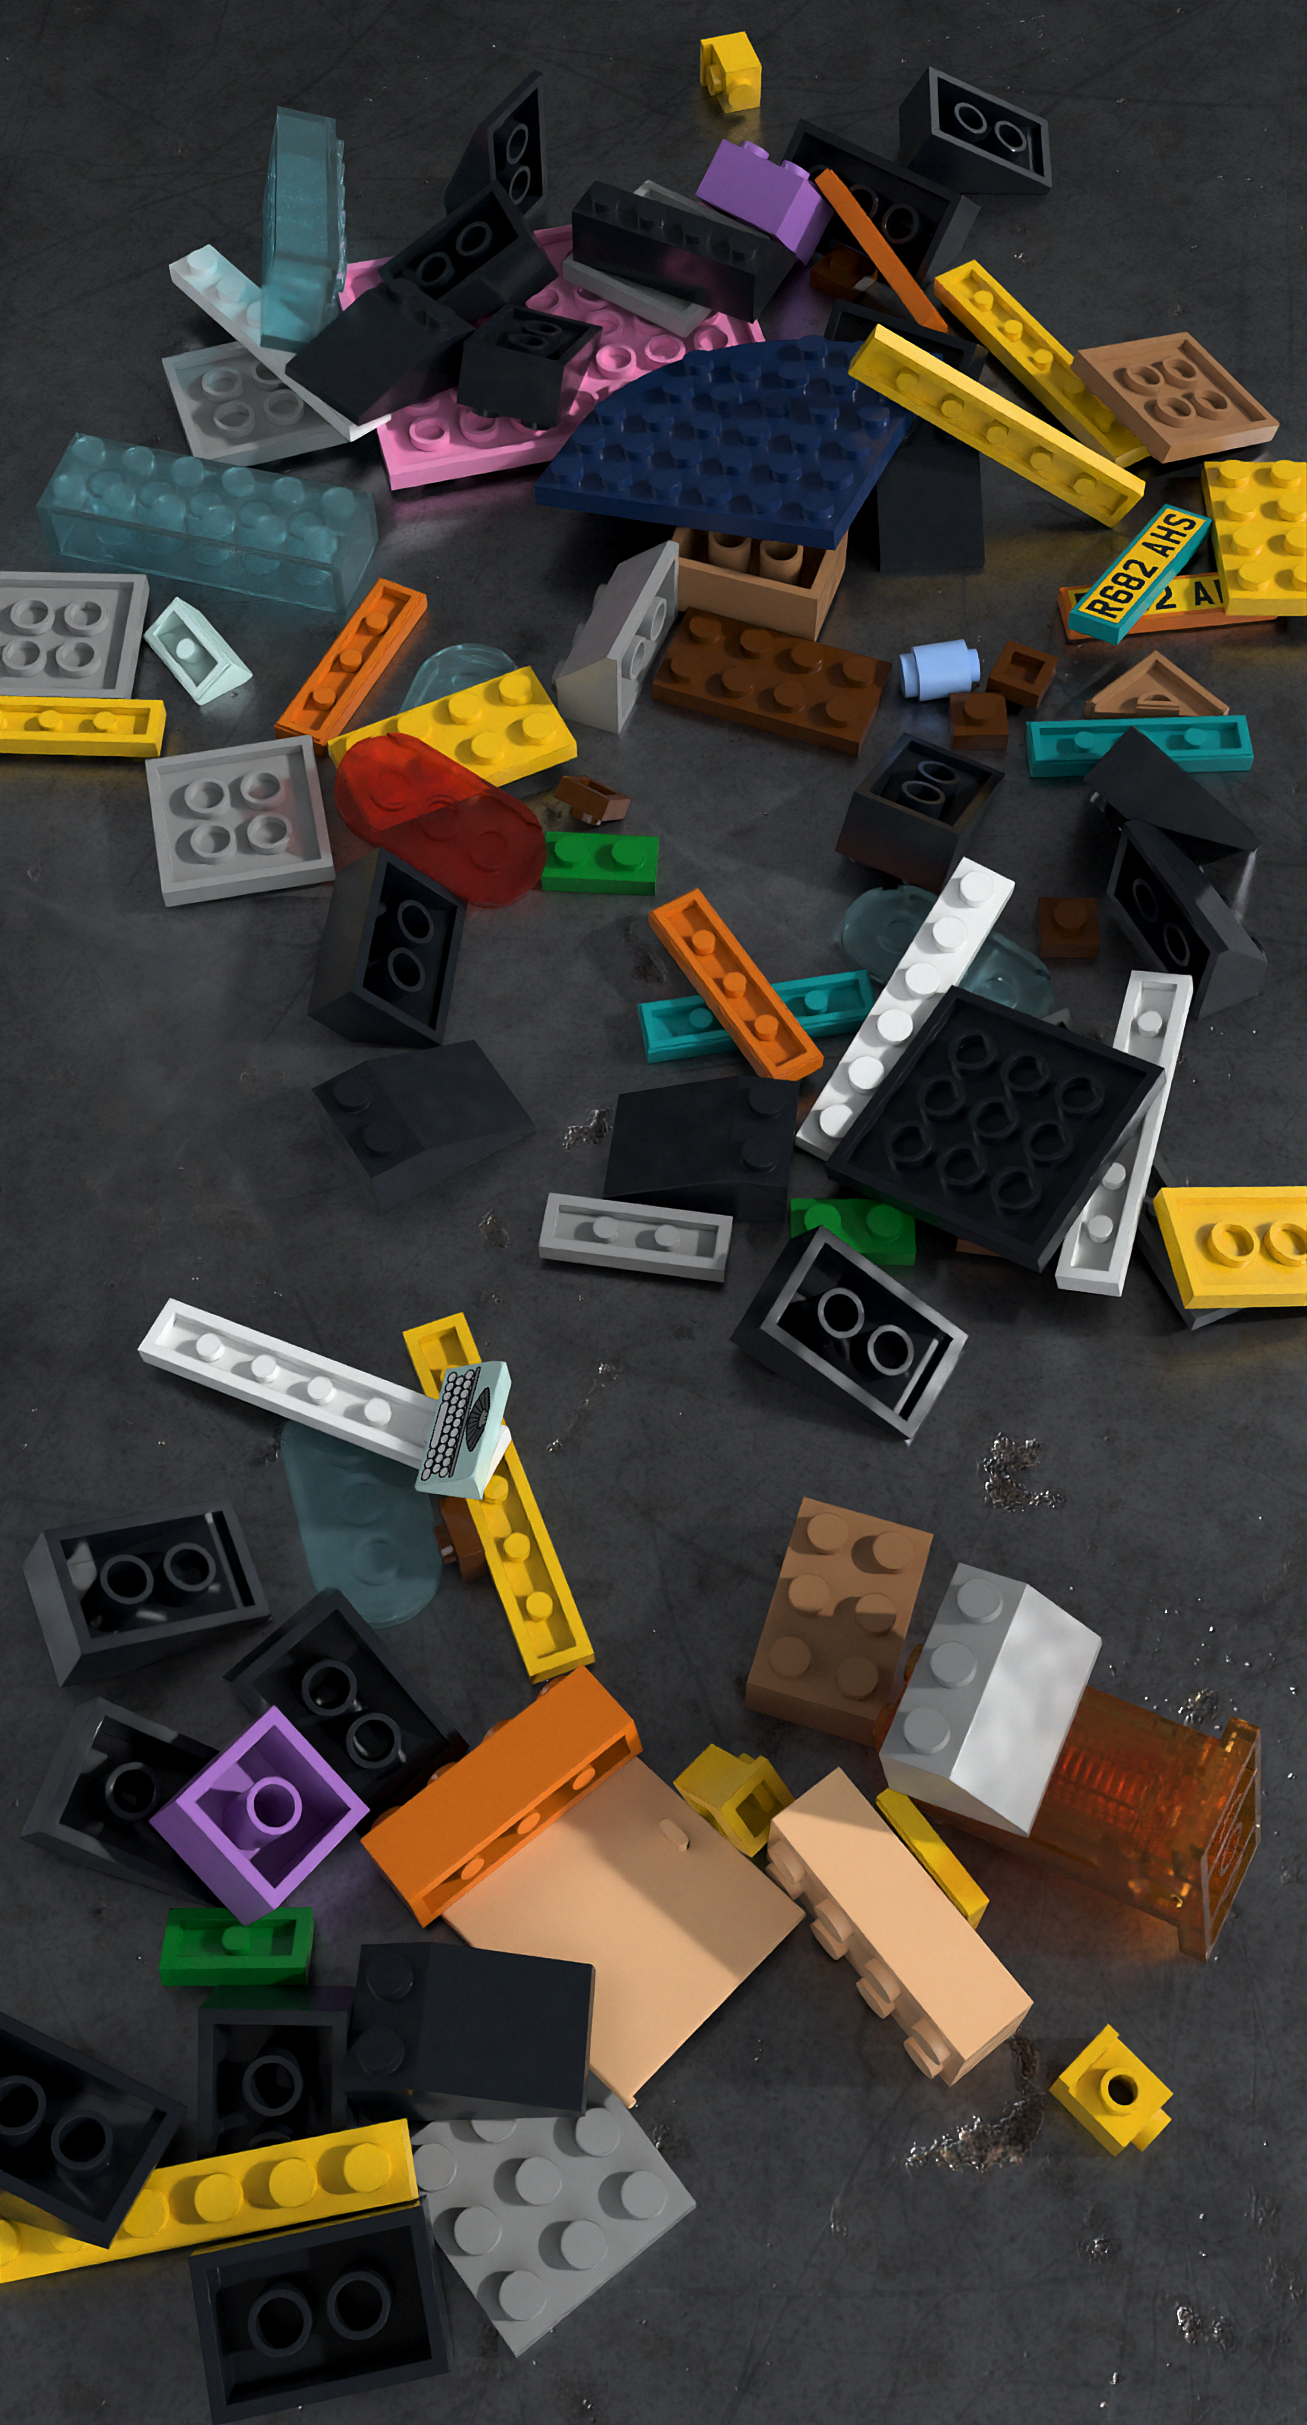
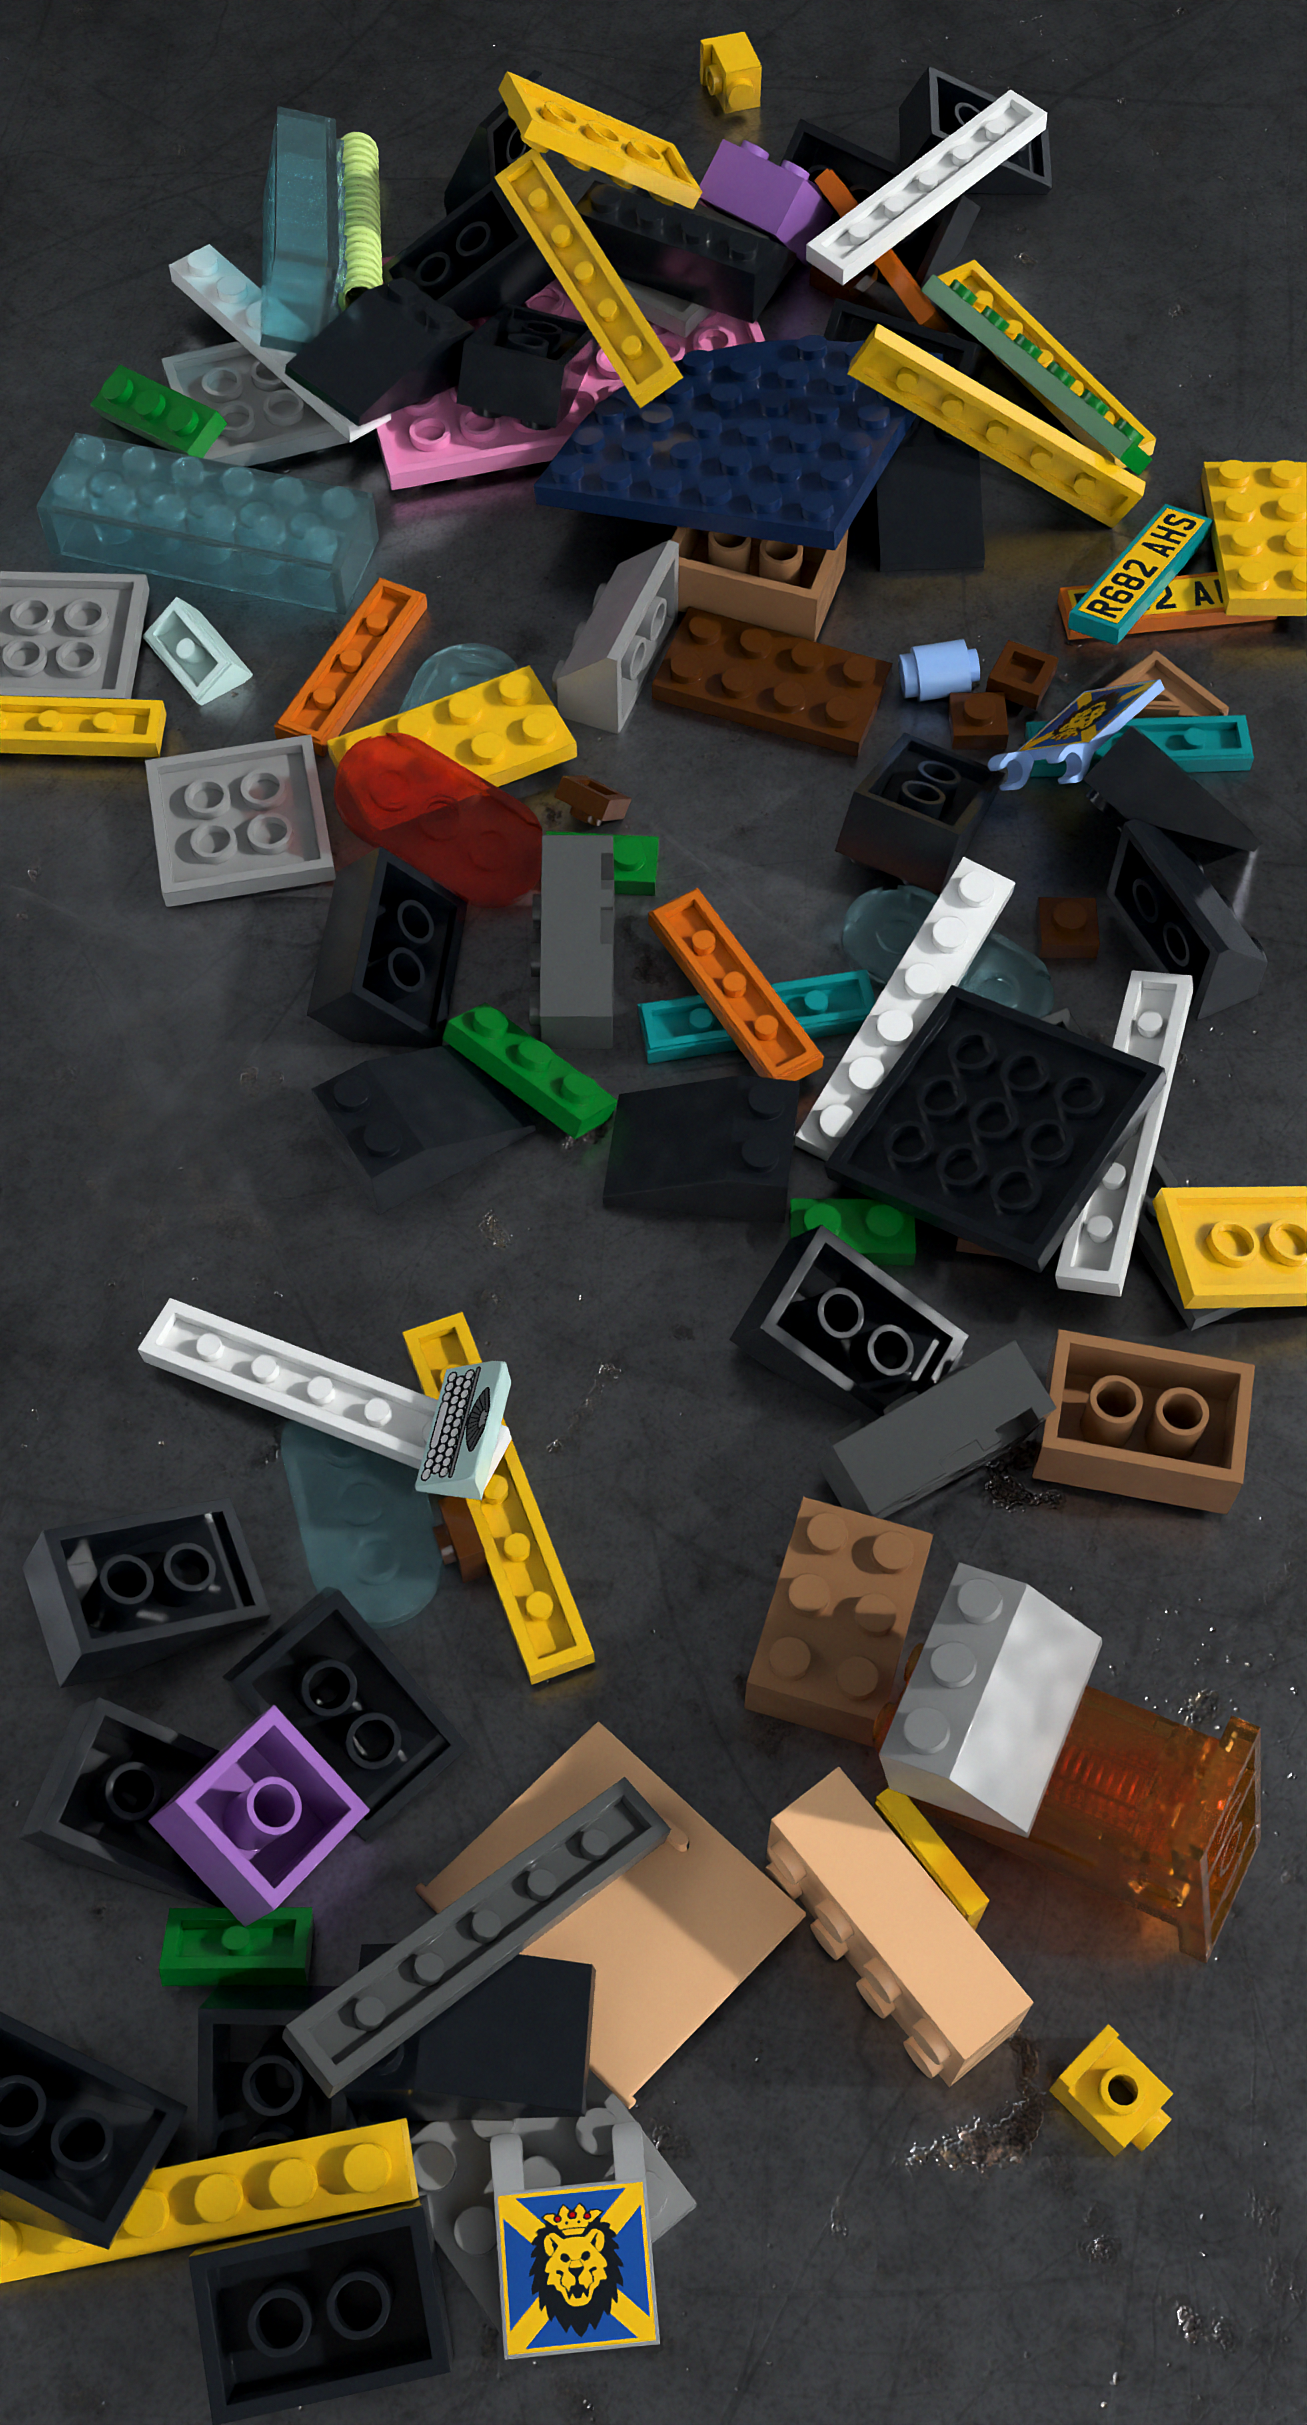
(158, 413): none -> green plate
(362, 217): none -> yellowish green piece
(473, 1937): none -> dark grey plate
(501, 1794): orange brick -> none
(530, 1070): none -> green plate
(574, 2255): none -> flag
(575, 943): none -> dark grey wedge
(588, 278): none -> yellow plate
(598, 141): none -> yellow plate
(635, 1237): light grey plate -> none
(735, 1795): yellow brick -> none
(925, 187): none -> white plate
(937, 1434): none -> dark grey wedge
(1052, 381): none -> green plate
(1077, 732): none -> flag
(1145, 1422): none -> medium nougat brick
(1174, 396): medium nougat plate -> none

